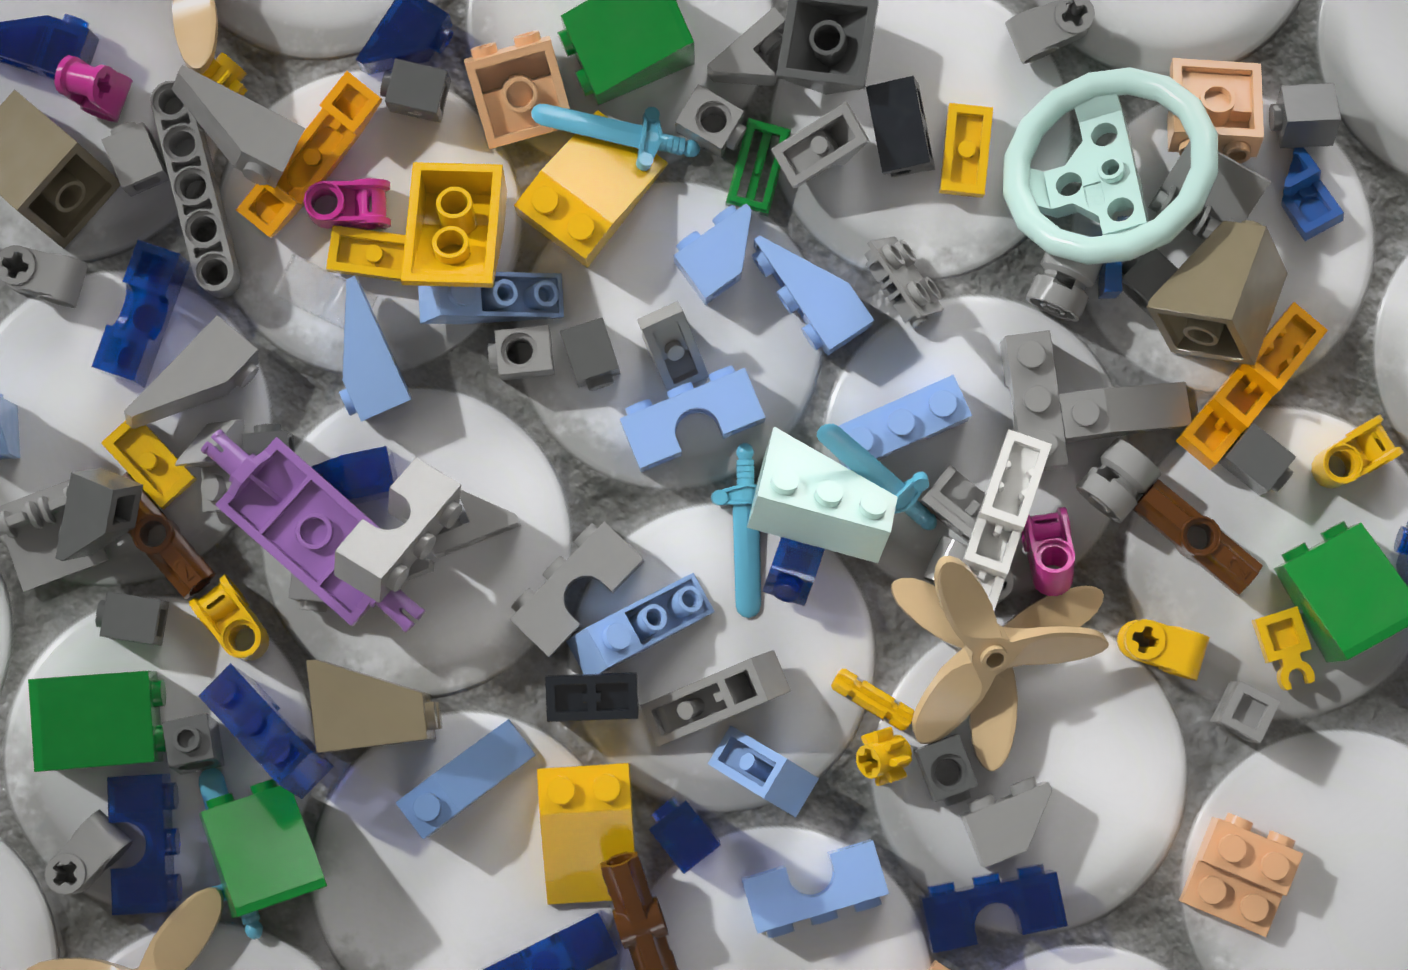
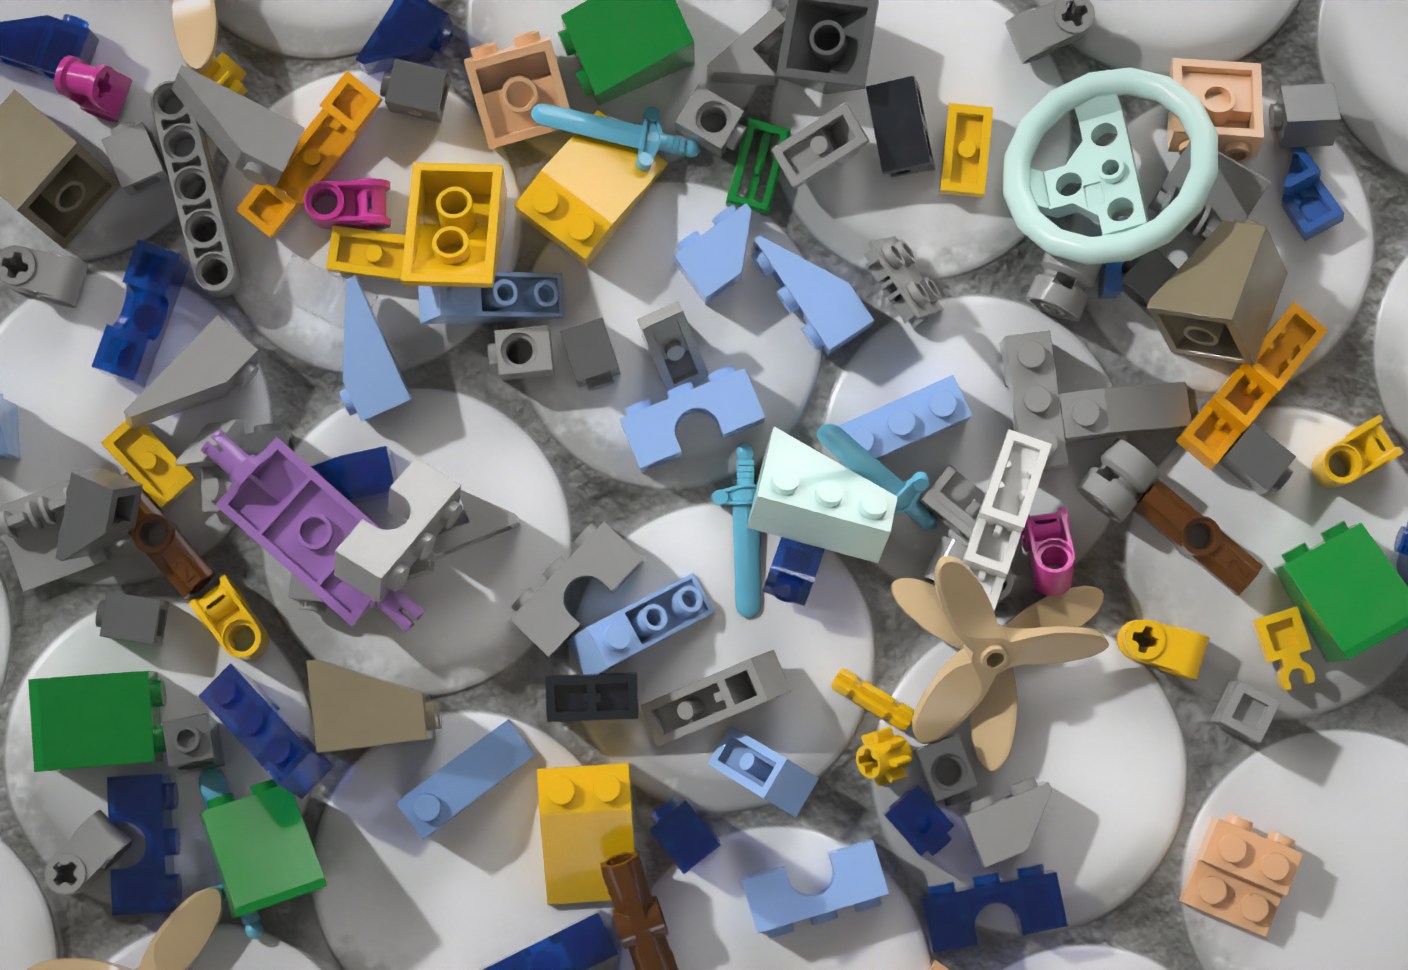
(919, 821): none -> clear blue brick

